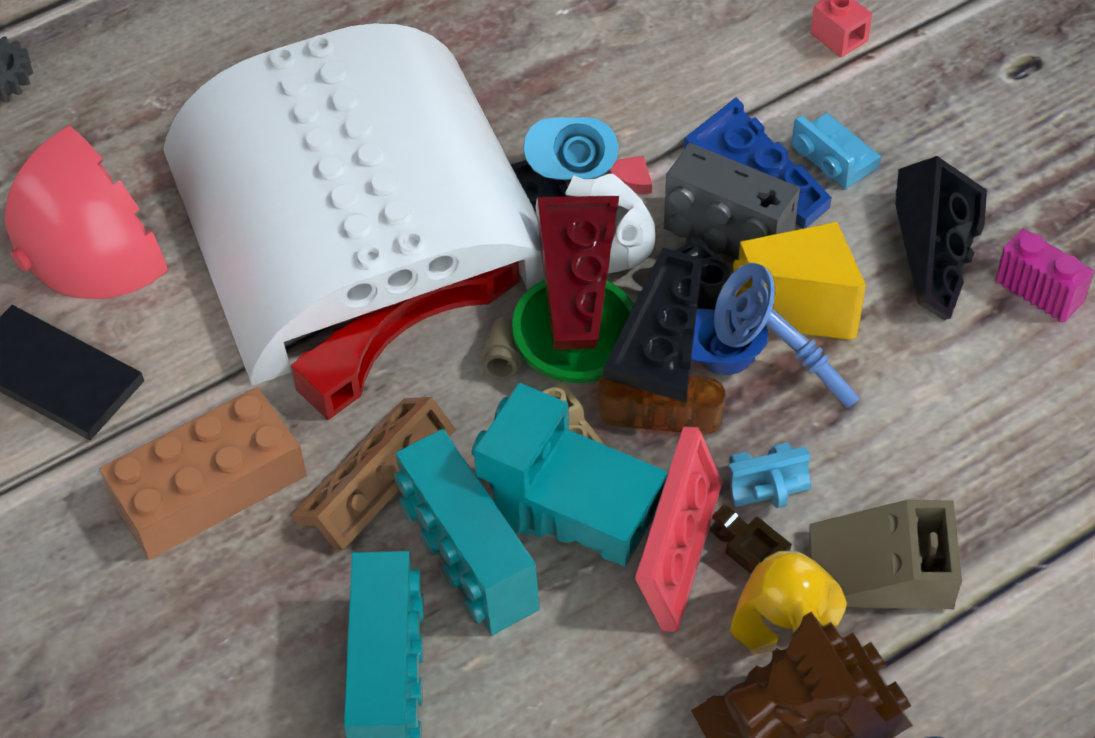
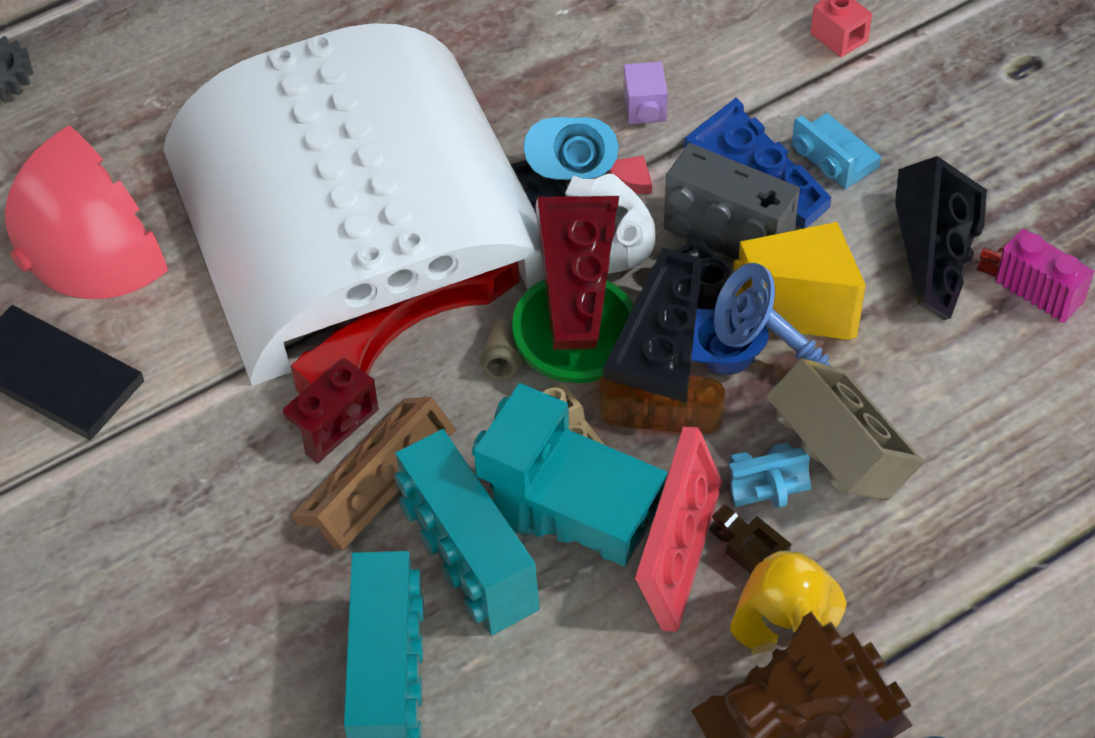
(203, 472): nougat brick -> none
(332, 408): none -> dark red bracket
(645, 92): none -> lavender brick
(844, 430): none -> dark tan brick
(892, 555): dark tan slope -> none
(990, 261): none -> clear red hand

